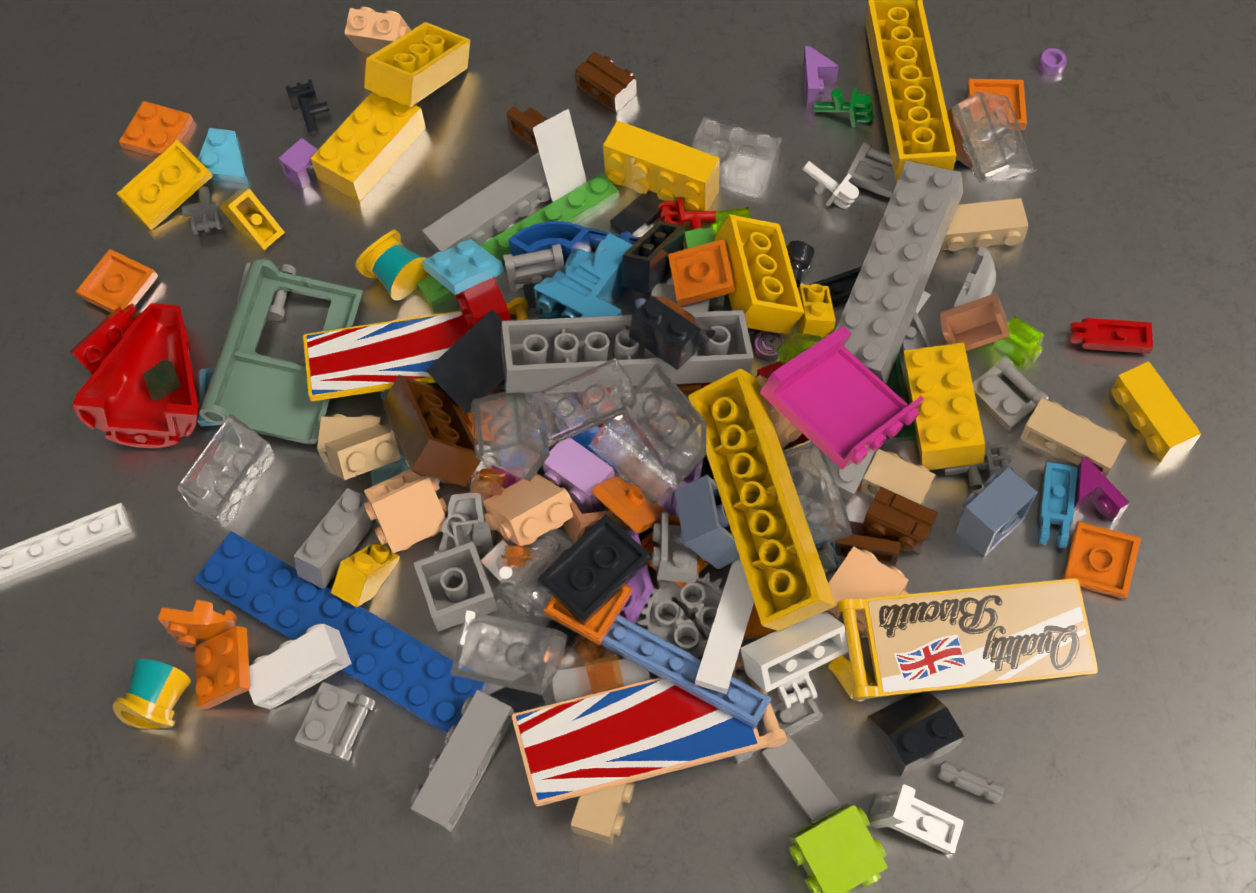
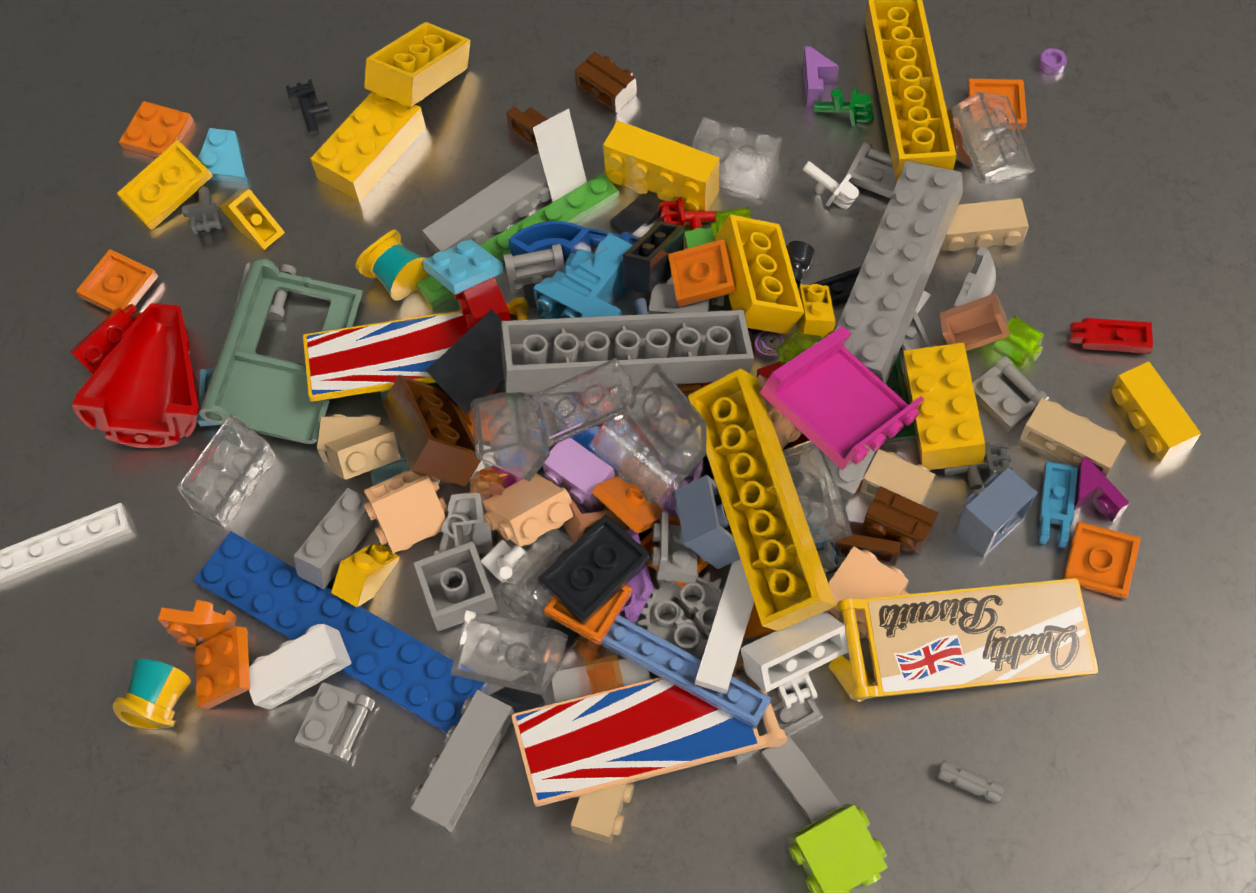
(161, 380): plate -> none
(296, 161): medium lavender panel -> none
(374, 30): light nougat brick -> none
(517, 555): clear orange plate -> none
(668, 331): black slope -> none
(914, 818): white bracket -> none
(916, 731): black slope -> none

